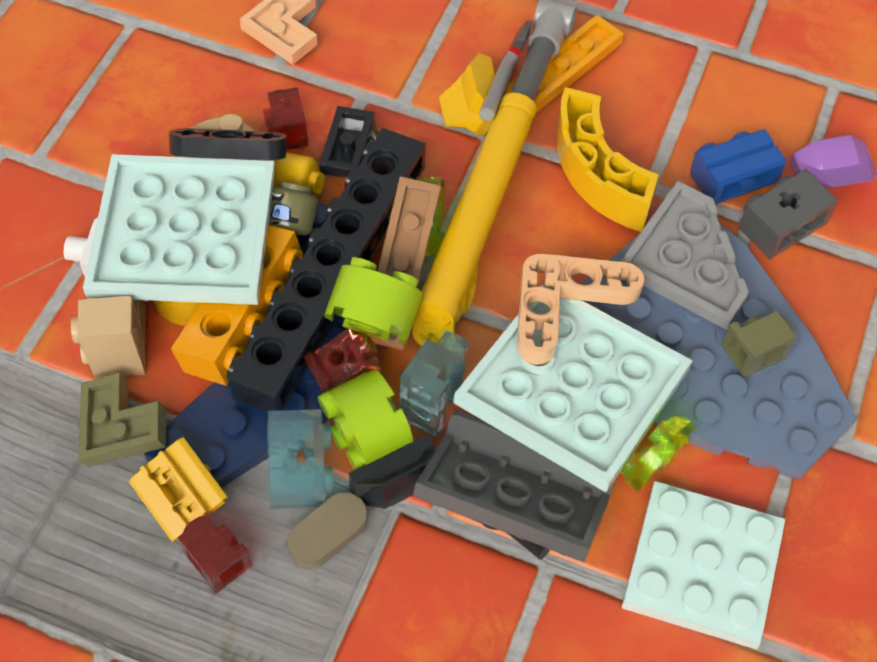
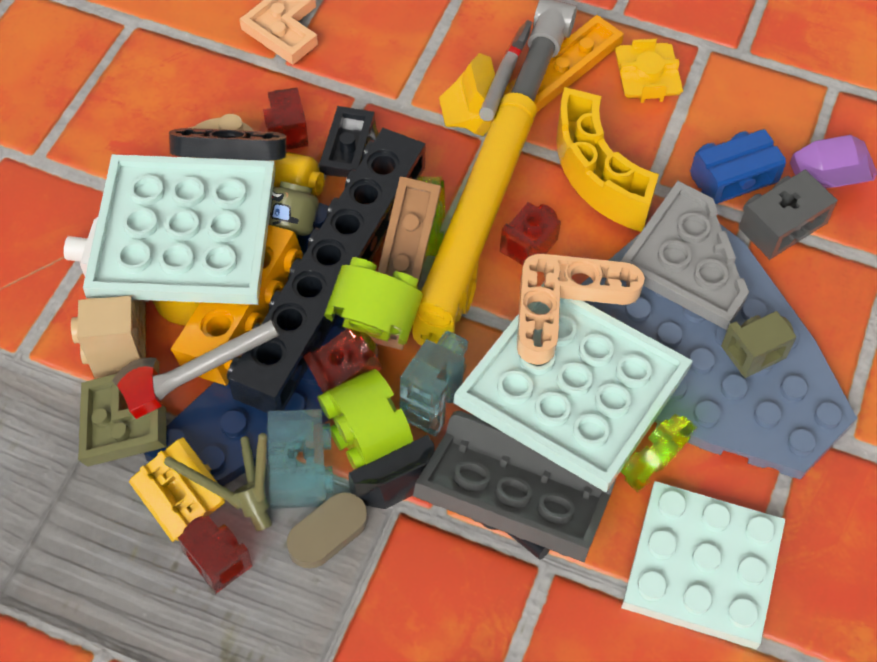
(146, 388): none -> piece
(249, 497): none -> olive plant
(530, 232): none -> clear red brick
(648, 70): none -> yellow piece

